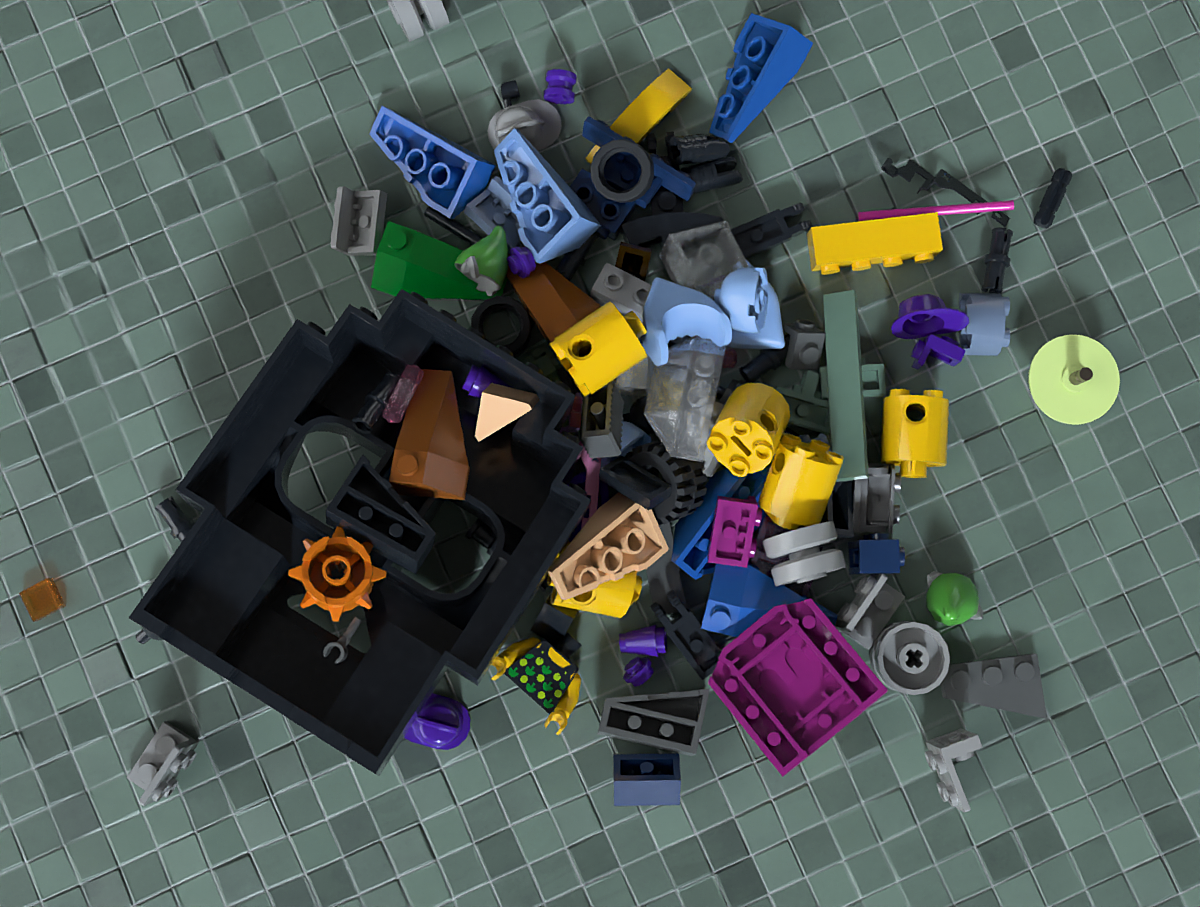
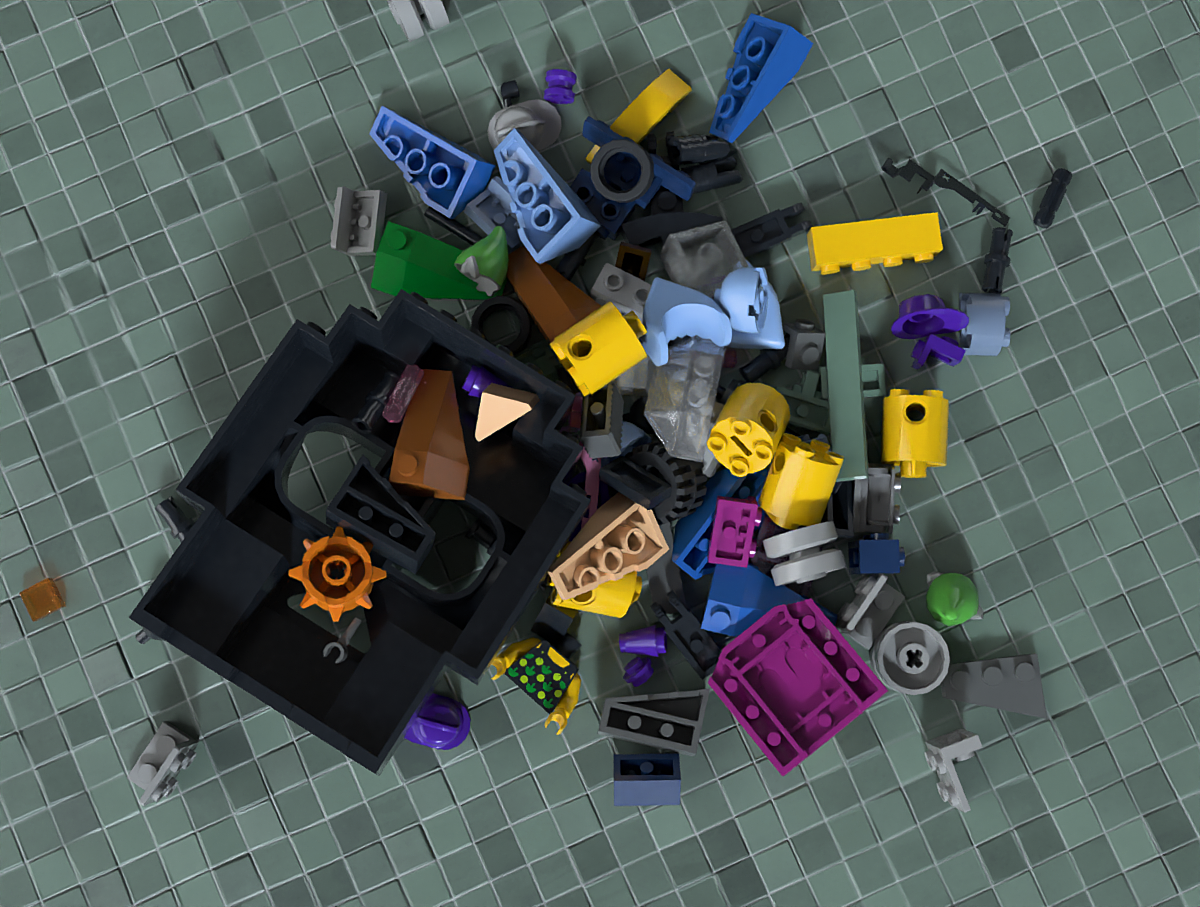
(521, 261): dark purple plate -> none
(942, 210): dark pink axle -> none
(1074, 379): yellowish green piece -> none

